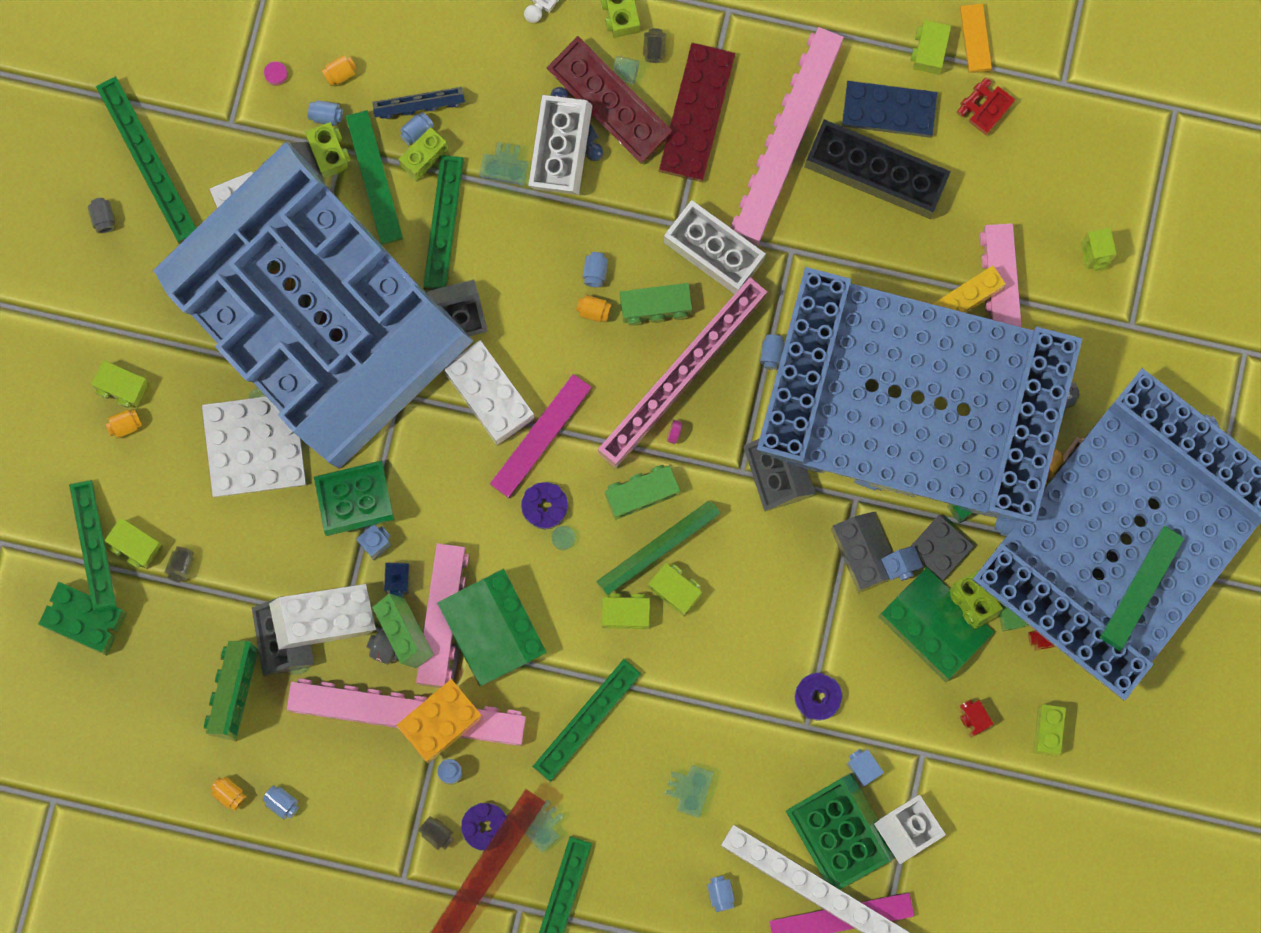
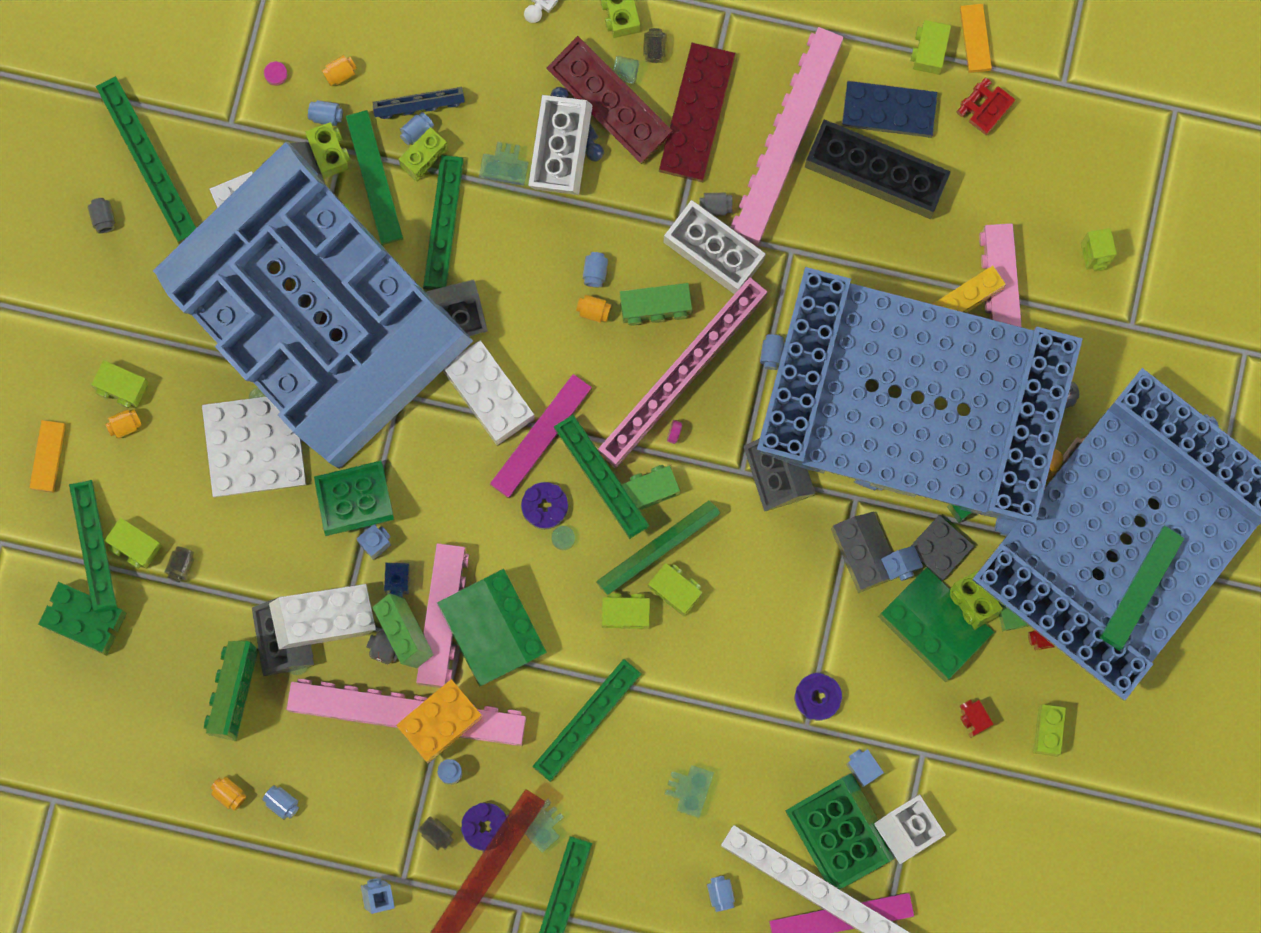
(47, 456): none -> light orange tile
(377, 896): none -> medium blue brick
(601, 476): none -> green tile
(716, 203): none -> dark grey brick

